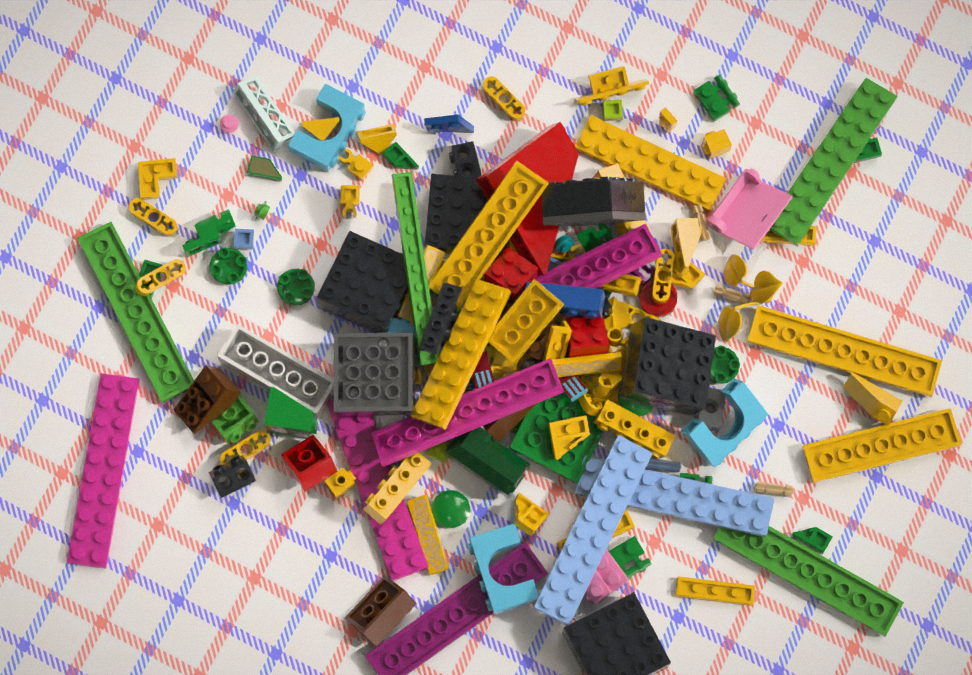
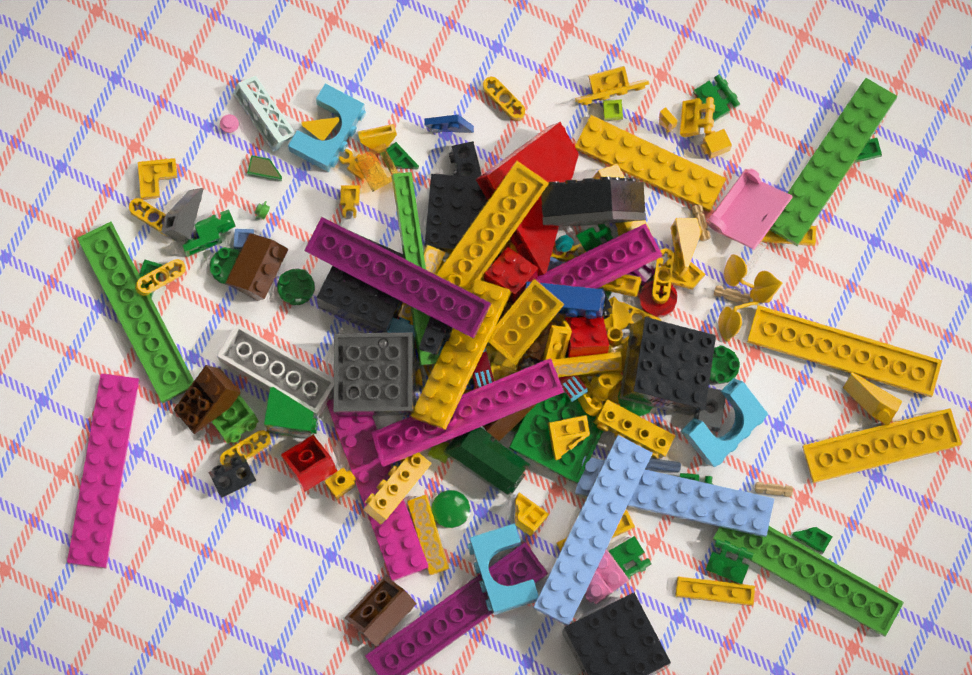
(182, 217): none -> dark grey slope
(256, 266): none -> reddish brown slope
(373, 170): none -> clear yellow plate
(398, 277): none -> magenta plate
(691, 117): none -> yellow plate
(726, 566): none -> green plate

